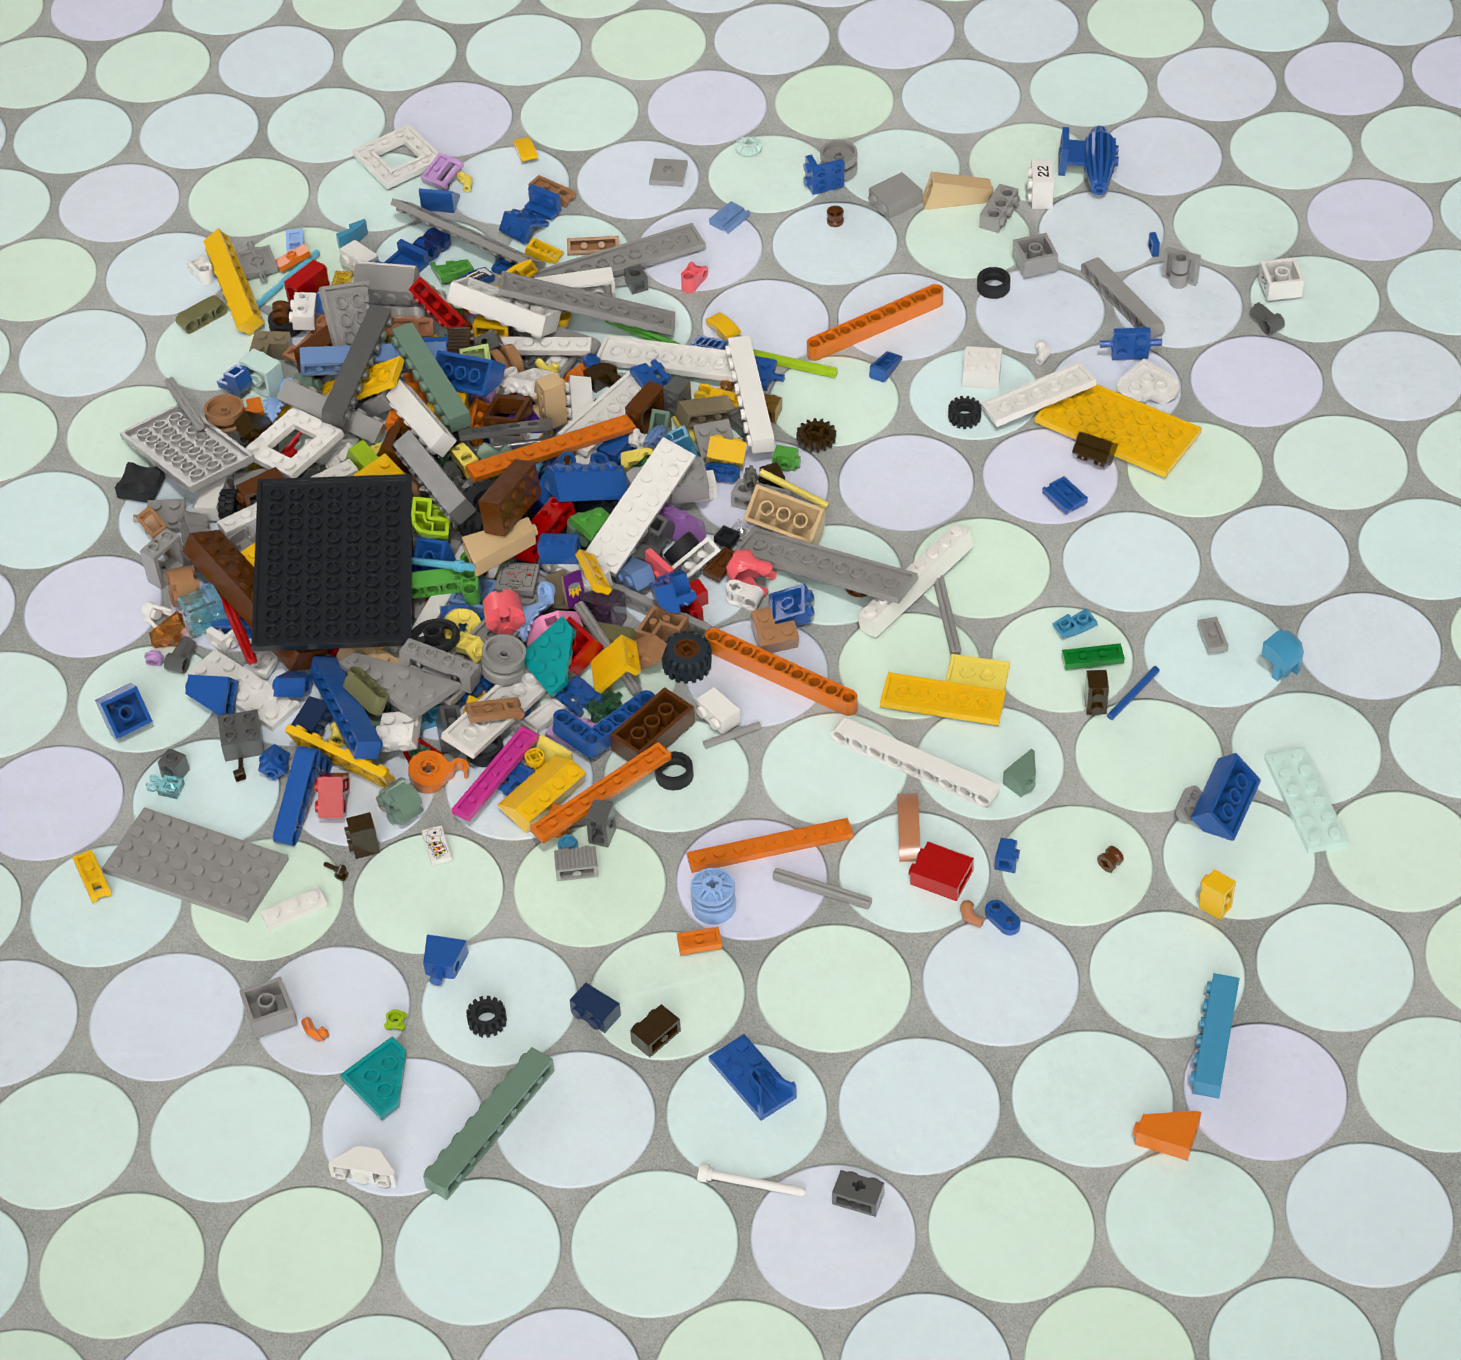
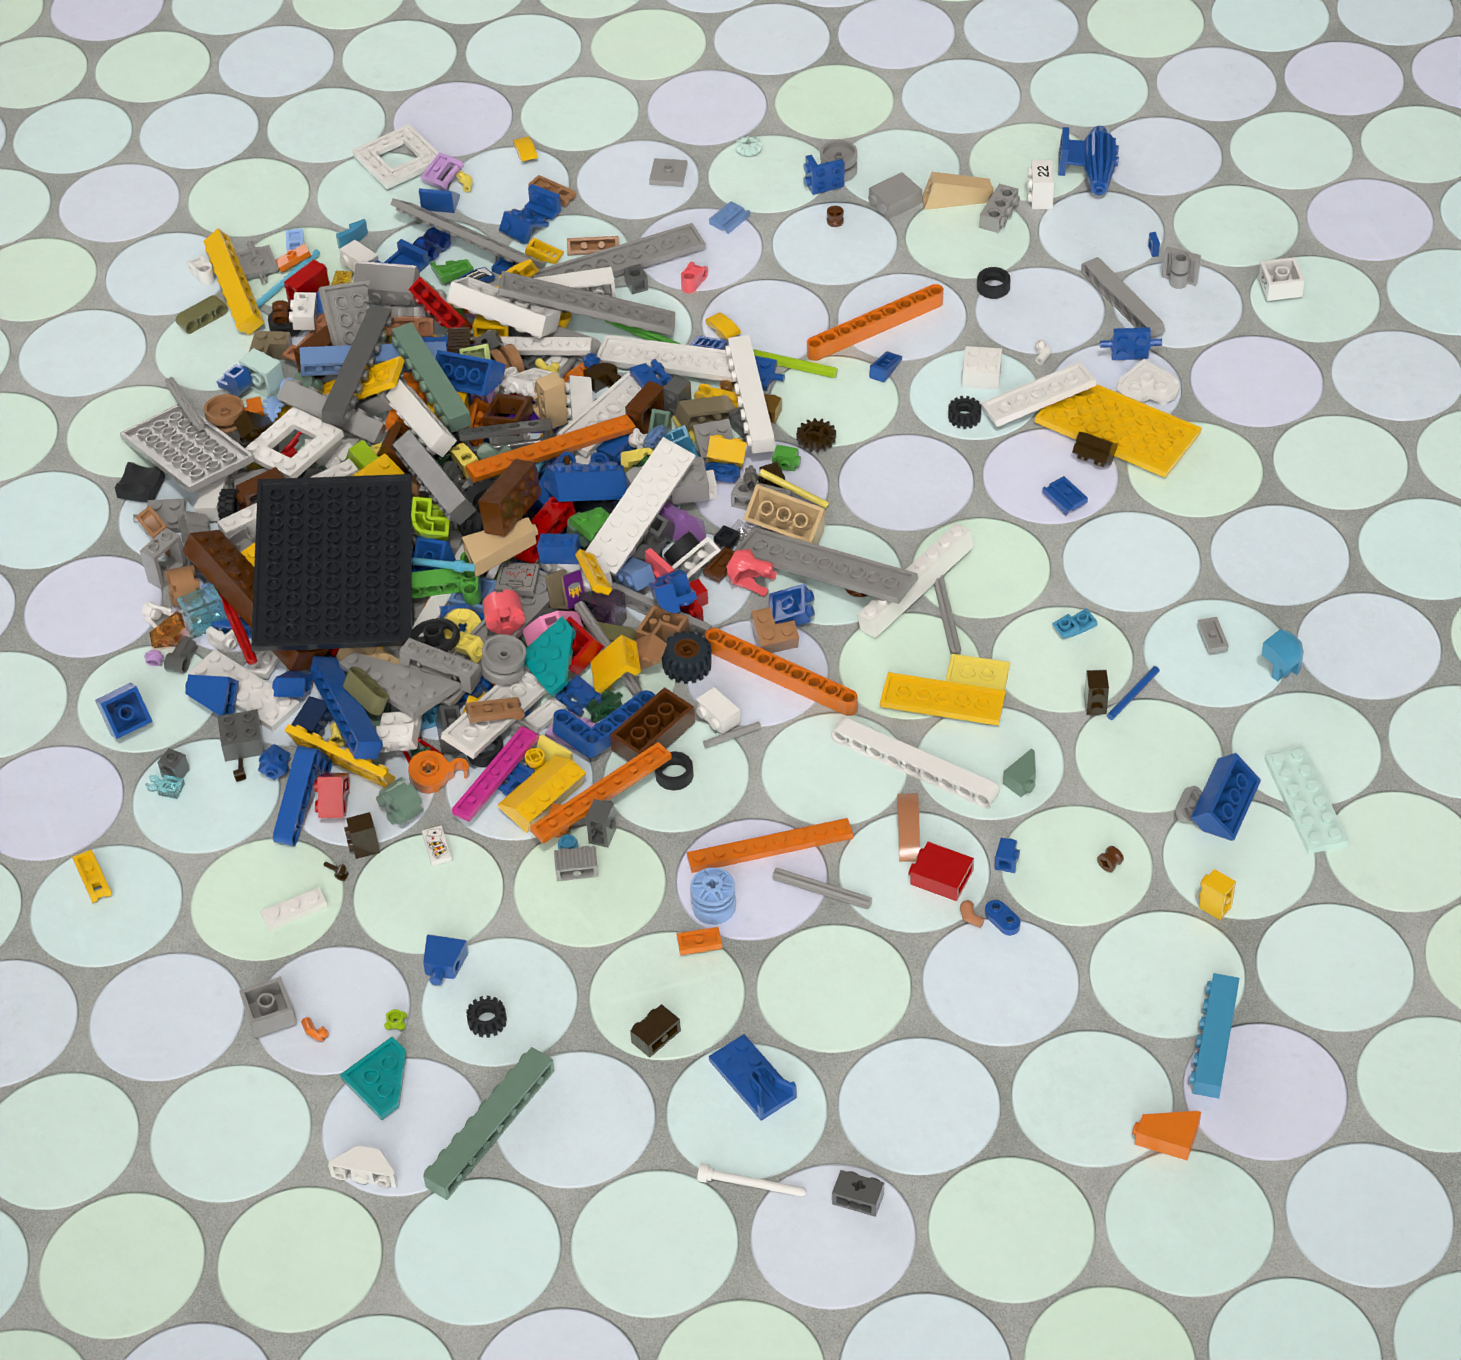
(195, 864): light grey plate -> none
(546, 598): light blue plant -> none
(595, 1008): dark blue brick -> none
(744, 596): white piece -> none
(1035, 255): light grey brick -> none
(1093, 656): green plate -> none
(1269, 321): dark grey piece -> none

